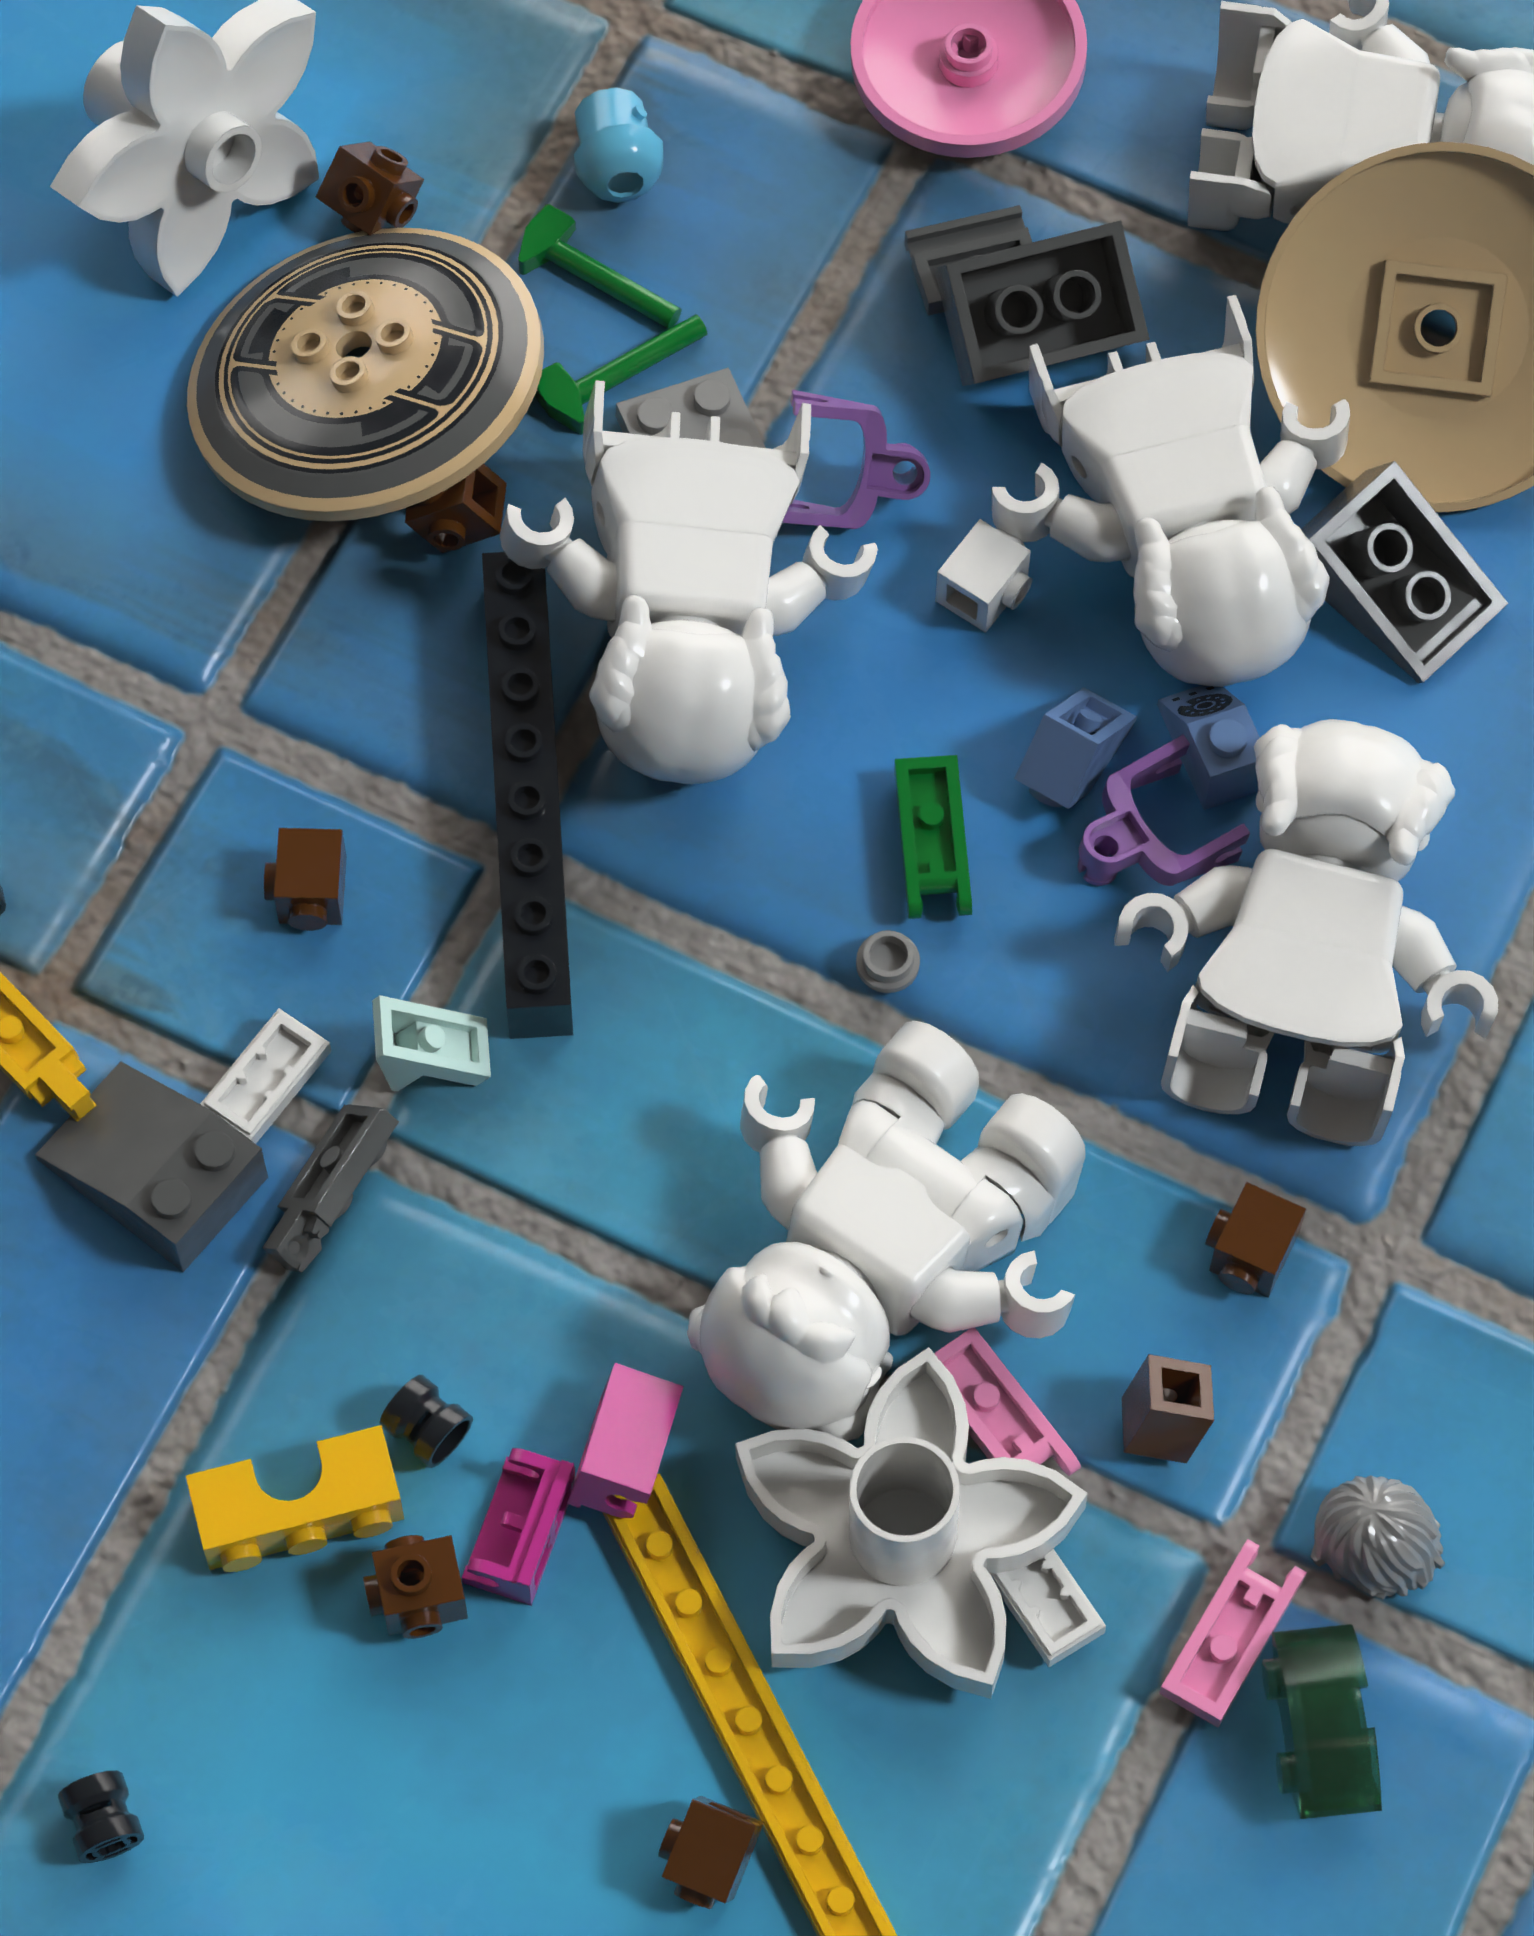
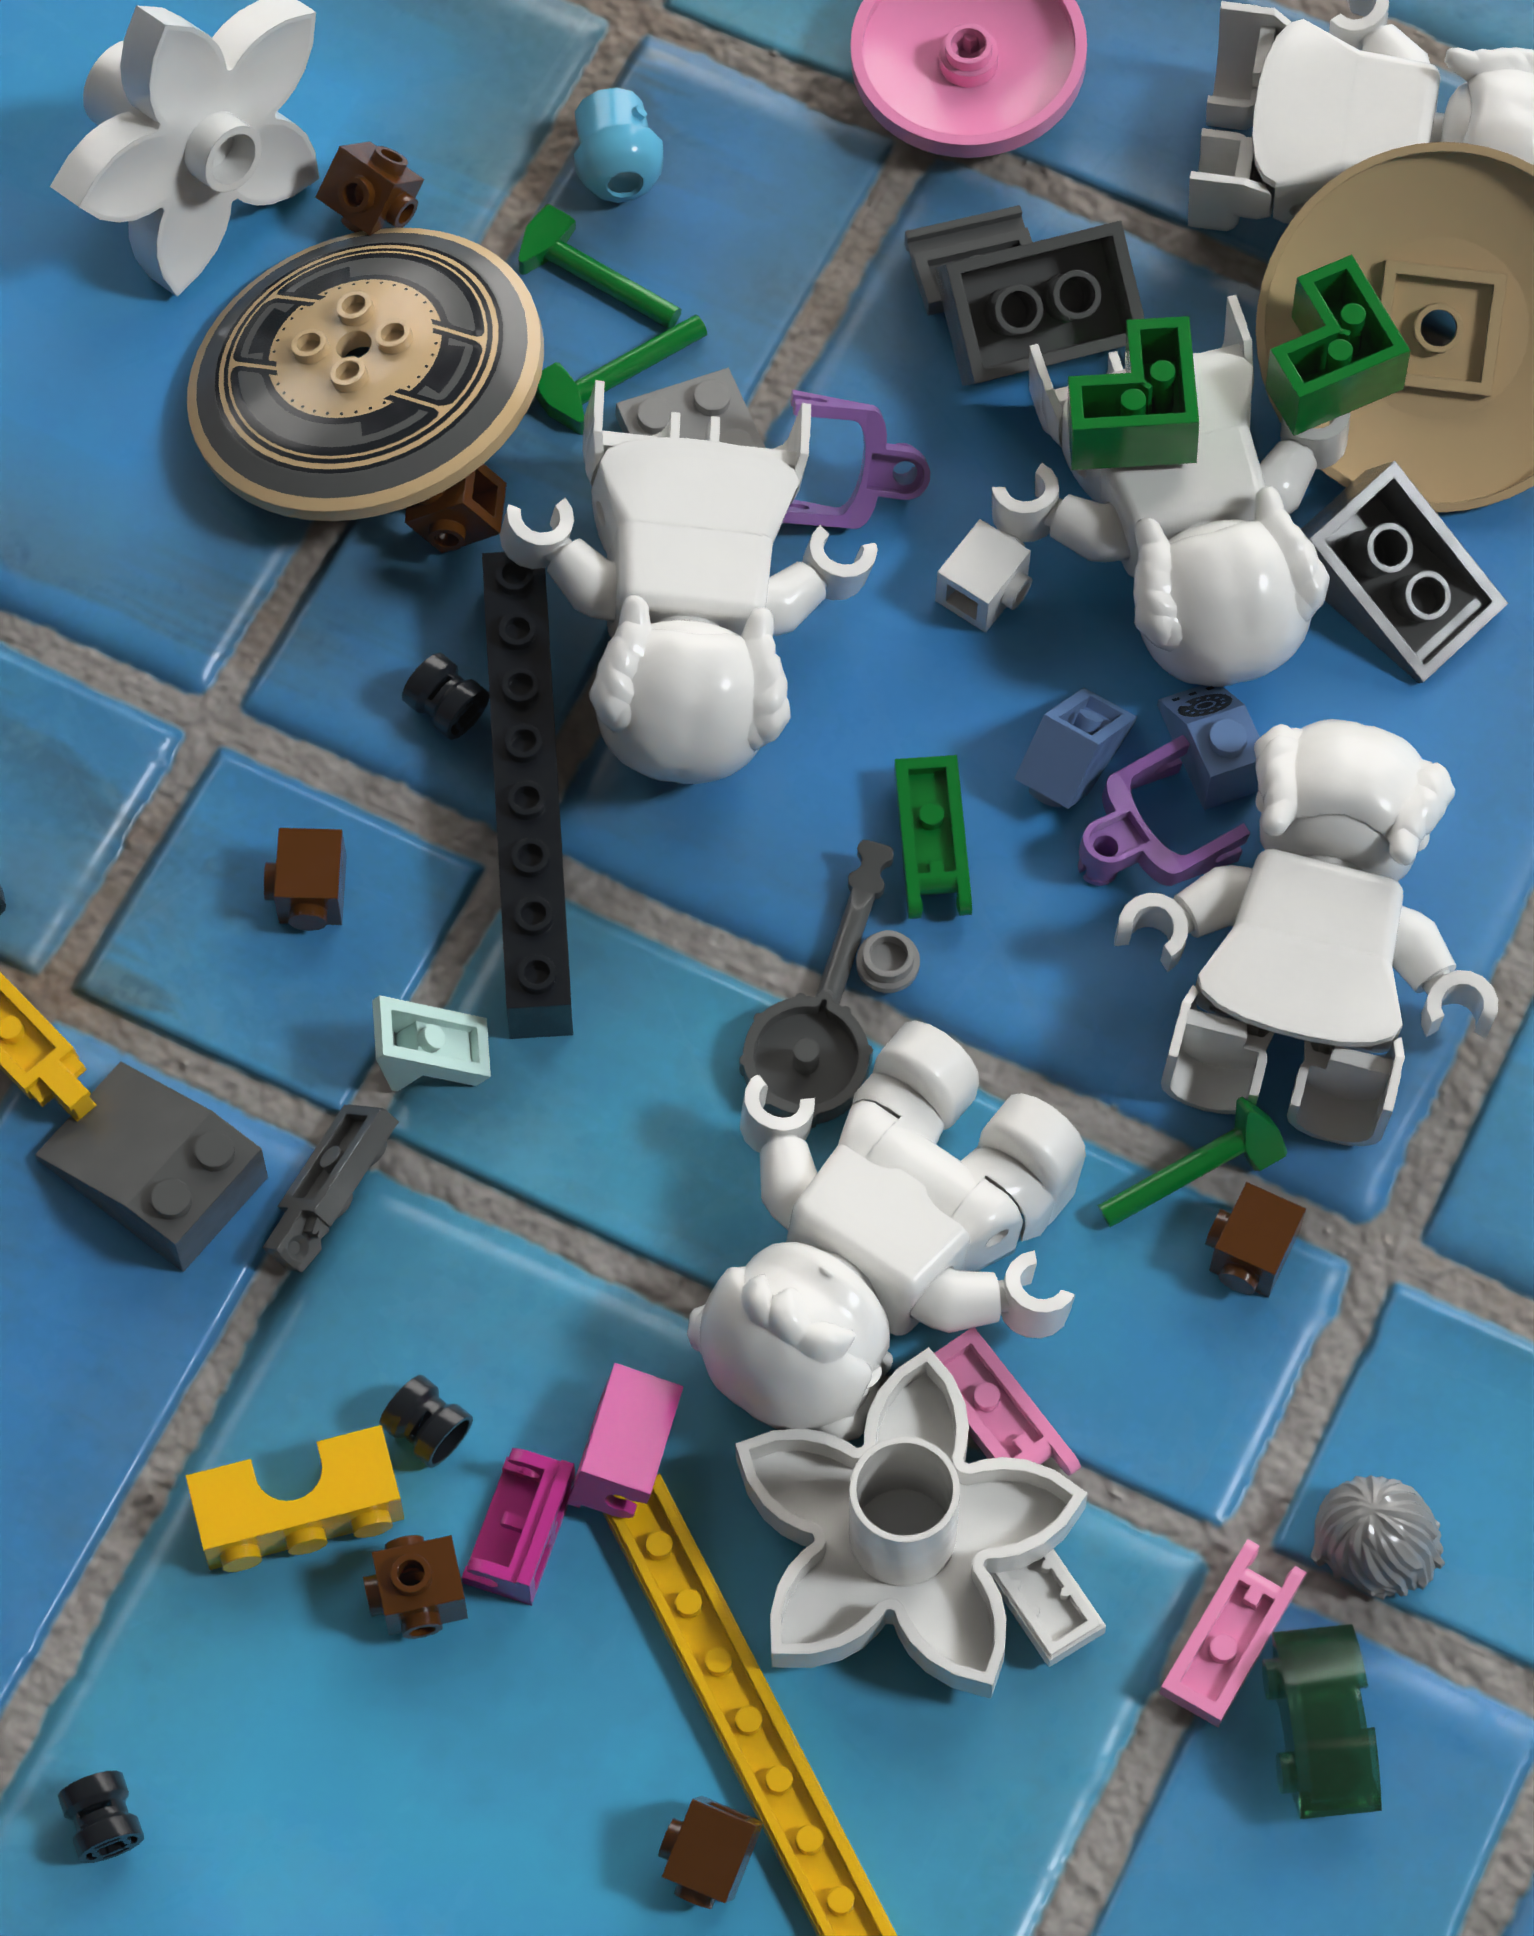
(267, 1075): white plate -> none
(445, 696): none -> black wheel
(811, 1042): none -> dark grey piece
(1139, 414): none -> green brick
(1167, 1408): brick -> none
(1252, 1135): none -> green piece
(1345, 352): none -> green brick

